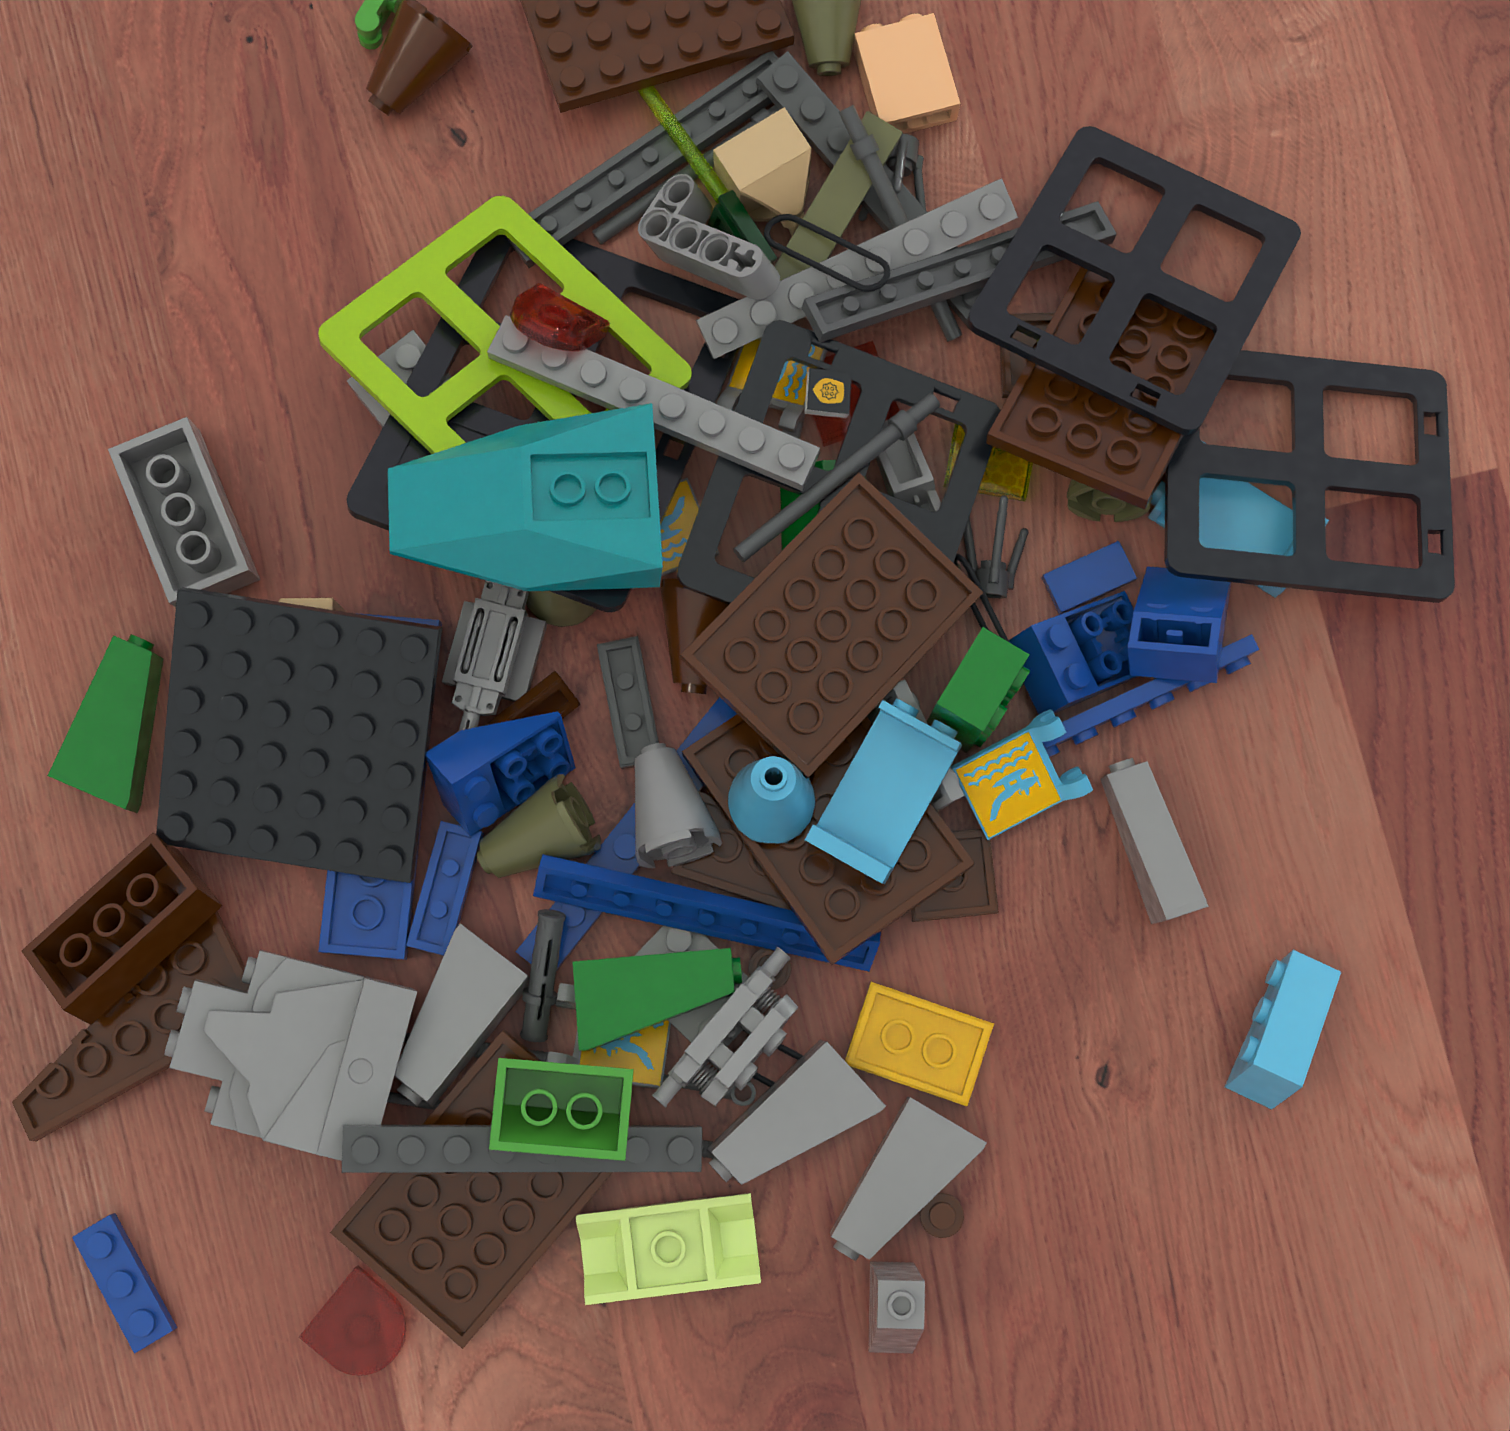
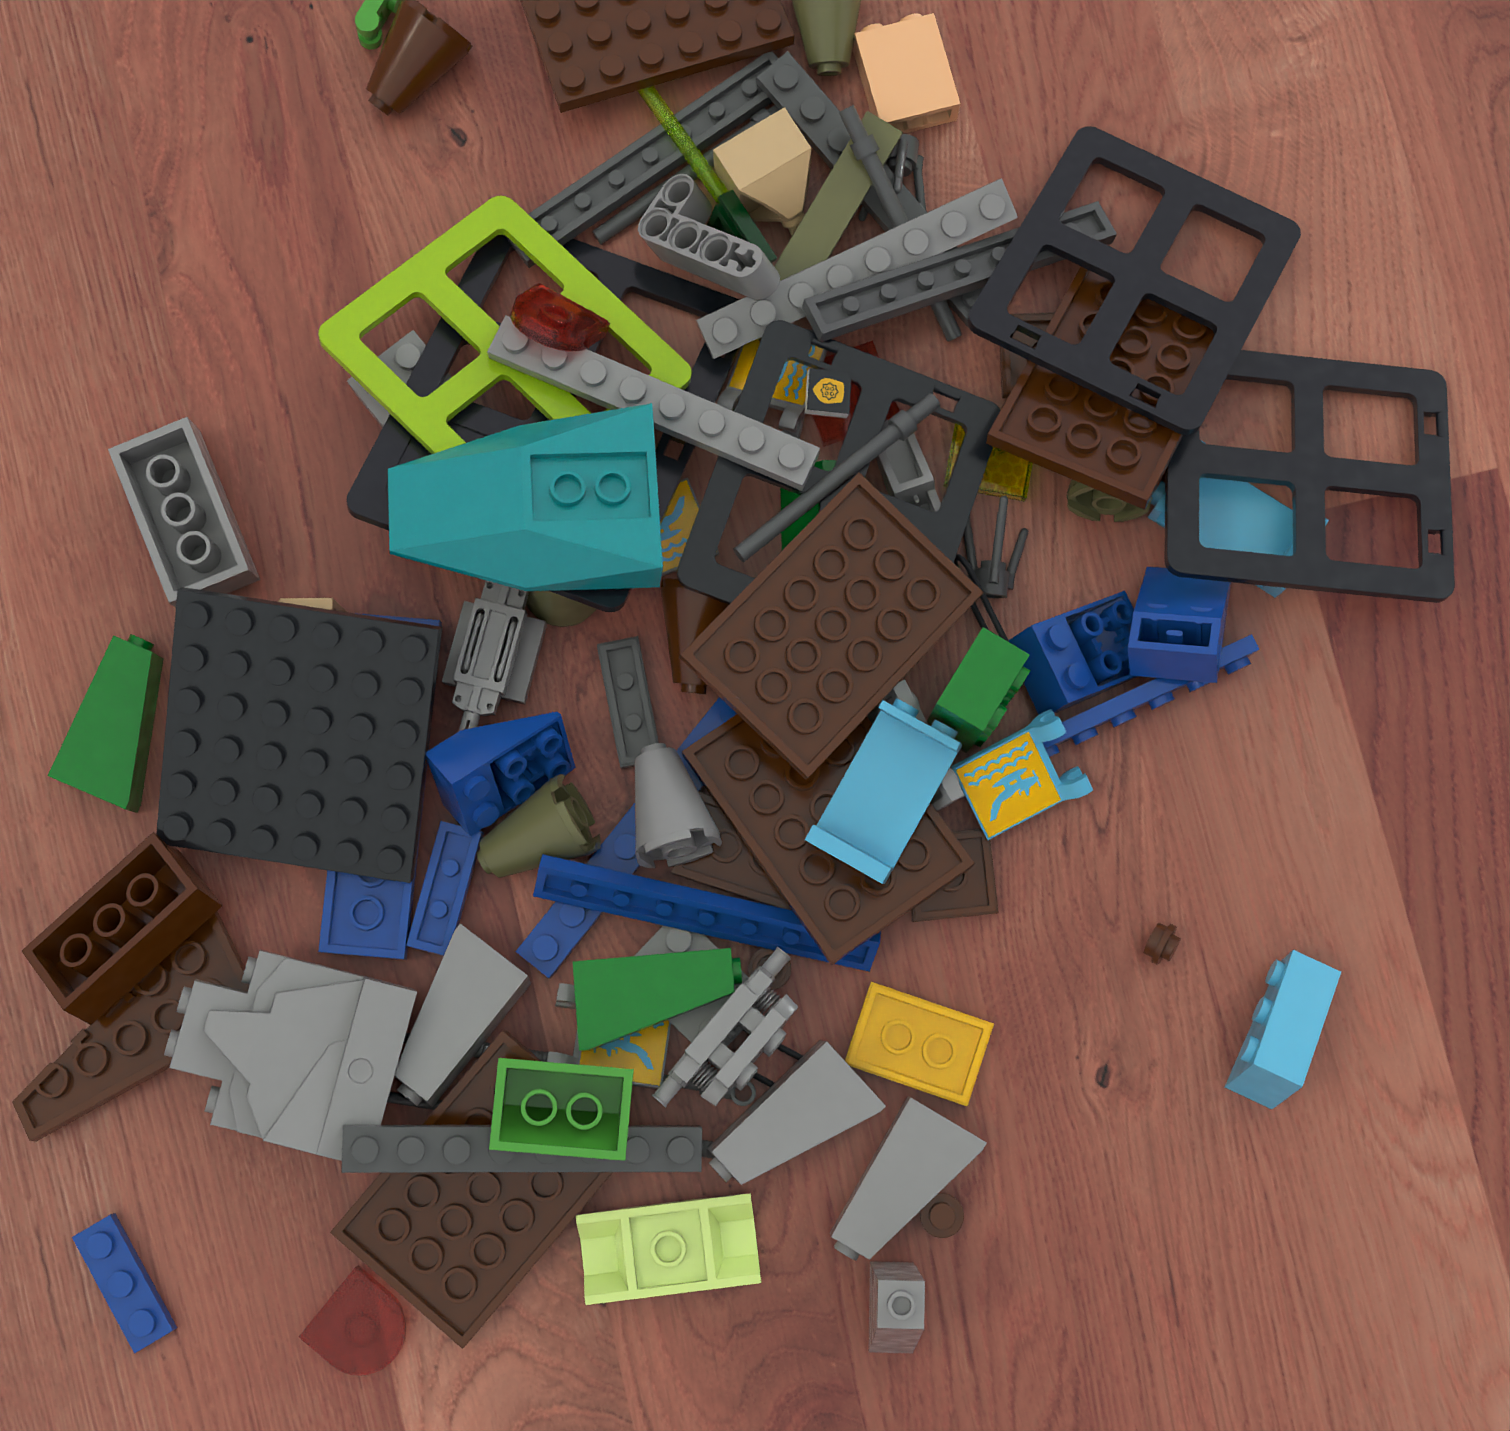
(540, 990): dark grey pin -> none
(545, 697): reddish brown tile -> none
(771, 800): medium azure cone -> none
(866, 288): black piece -> none
(1089, 577): blue tile -> none
(1152, 842): light grey slope -> none
(1162, 943): none -> reddish brown plate

